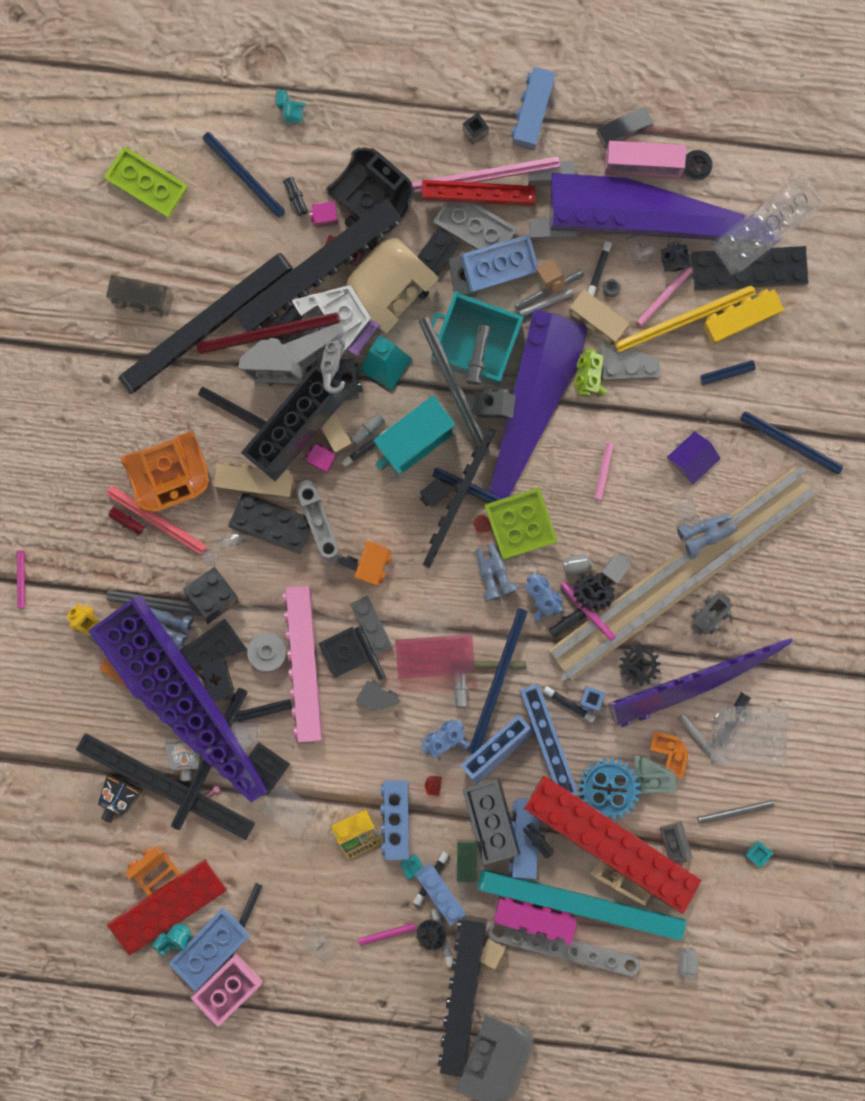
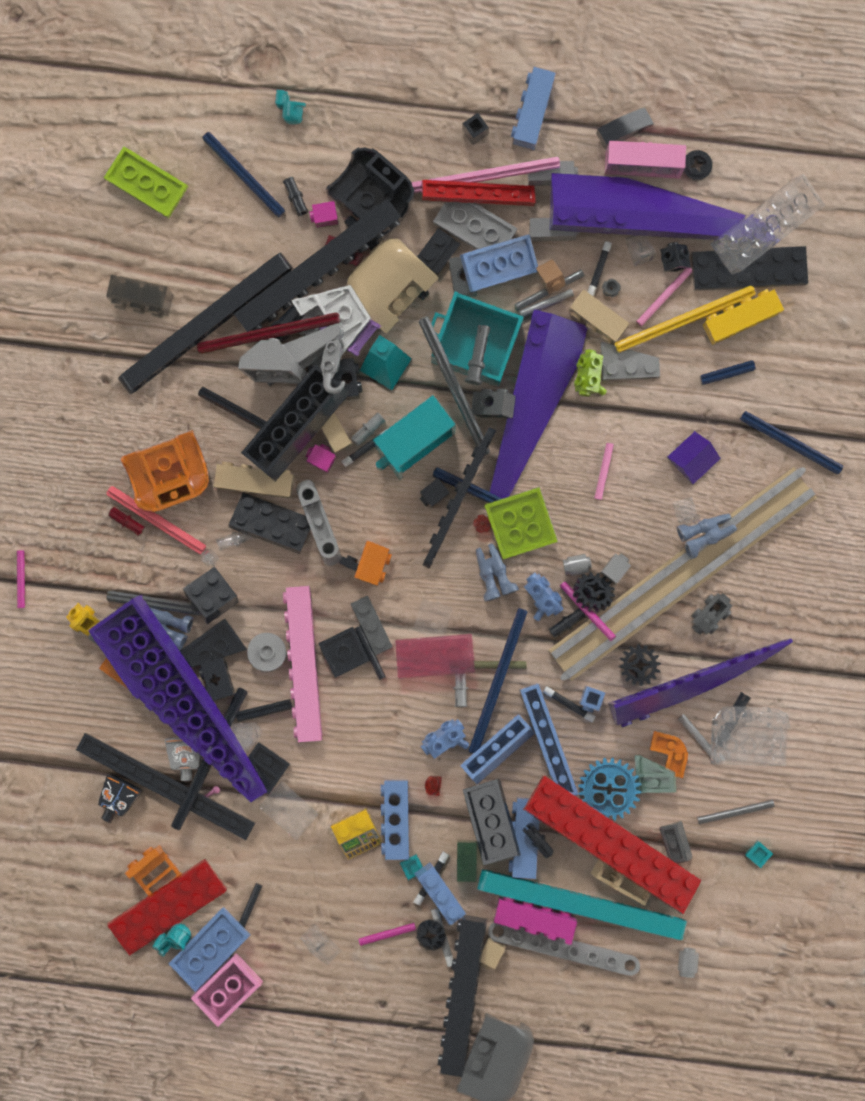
(375, 697): dark grey slope -> none

